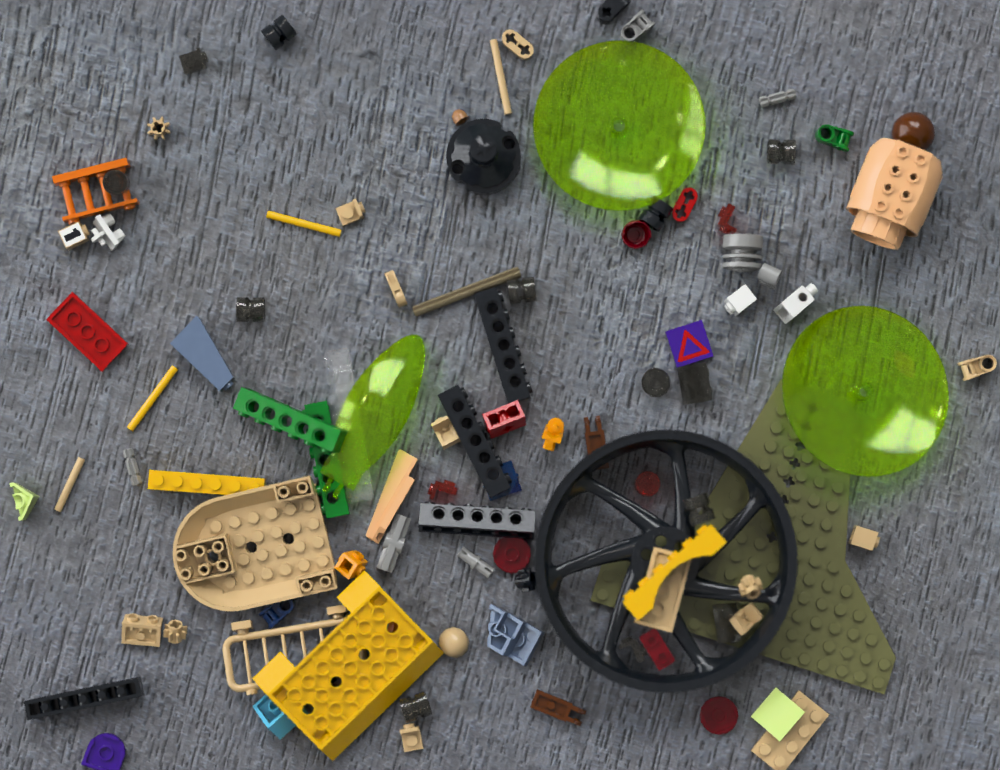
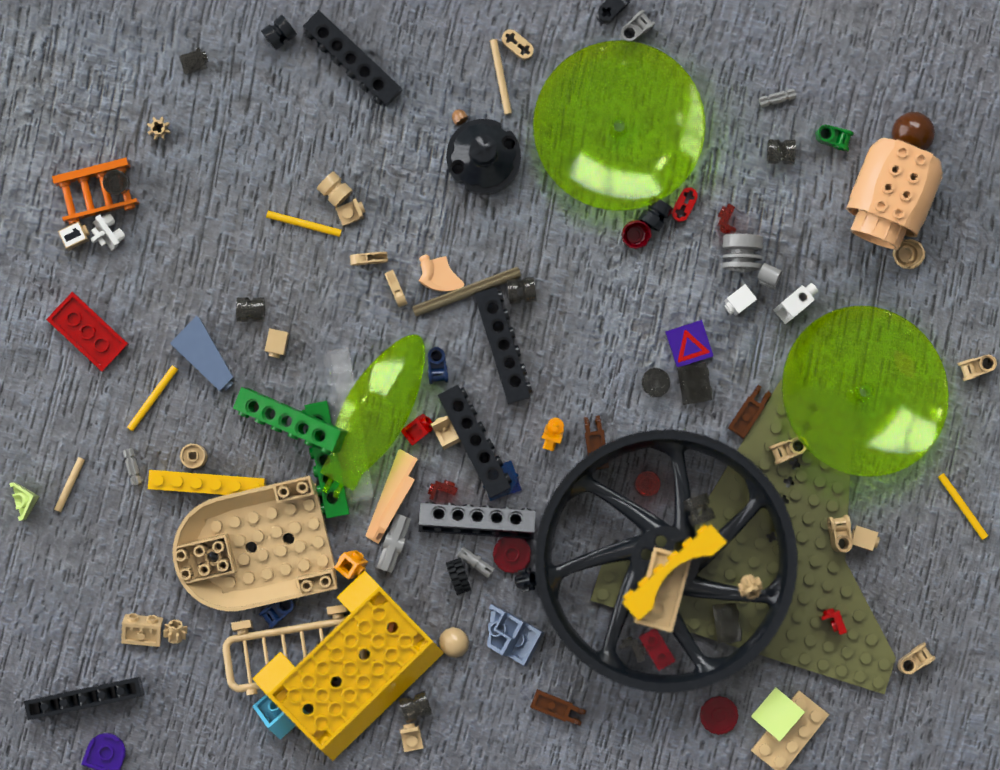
(193, 456): none -> tan wheel
(276, 343): none -> tan brick
(321, 22): none -> black brick
(334, 189): none -> tan wheel
(368, 258): none -> tan piece
(417, 429): none -> red bracket
(437, 367): none -> dark blue piece
(438, 275): none -> light nougat arm
(458, 576): none -> black tyre
(504, 419): red brick -> none
(746, 618): tan bracket -> none
(748, 413): none -> reddish brown hinge
(786, 450): none -> tan piece
(837, 623): none -> red bracket
(840, 531): none -> tan piece
(909, 254): none -> tan hair
(918, 657): none -> tan piece
(962, 505): none -> yellow bar

